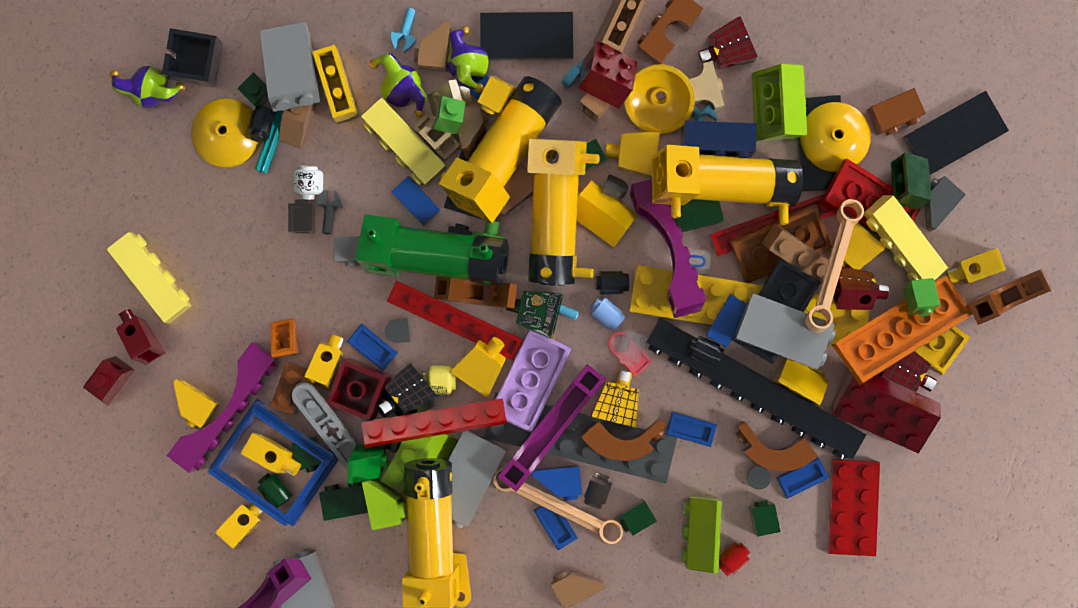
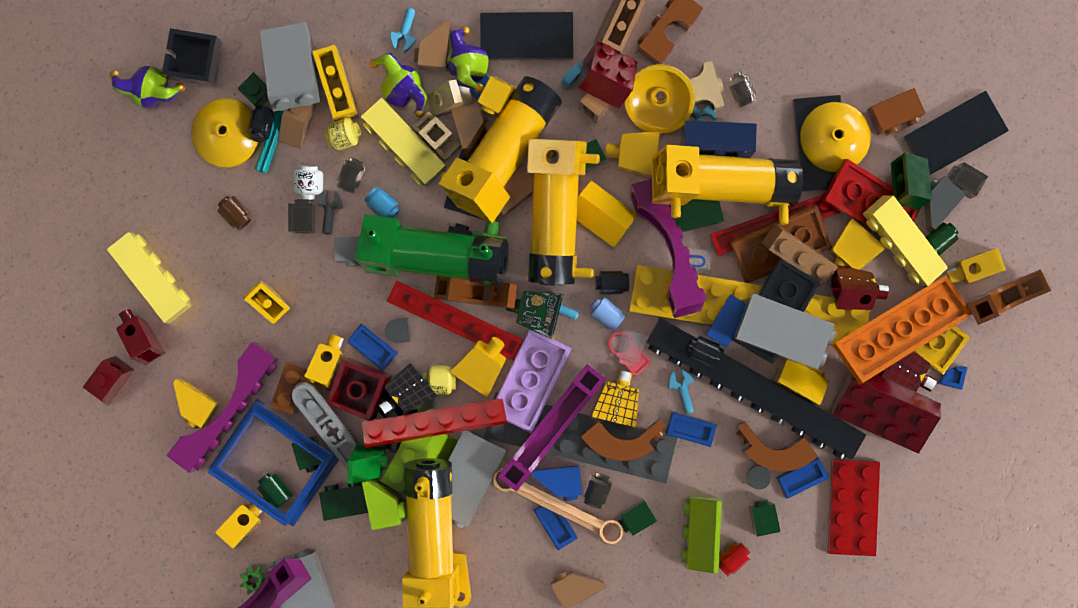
(234, 212): none -> reddish brown brick
(252, 573): none -> bright green gear
(266, 301): none -> yellow slope
(270, 454): yellow torso -> none
(284, 339): orange slope -> none
(342, 133): none -> light yellow head
(350, 175): none -> clear smoke brick
(382, 203): none -> dark azure brick
(415, 200): blue tile -> none
(449, 115): bright green brick -> none
(615, 187): dark grey tile -> none
(683, 390): none -> medium azure bar
(729, 46): dark red torso -> none
(741, 89): none -> clear smoke brick
(779, 102): lime slope -> none
(834, 265): light nougat piece -> none
(921, 297): bright green brick -> none
(943, 237): none -> dark green brick
(953, 377): none -> blue tile
(967, 179): none -> clear smoke brick

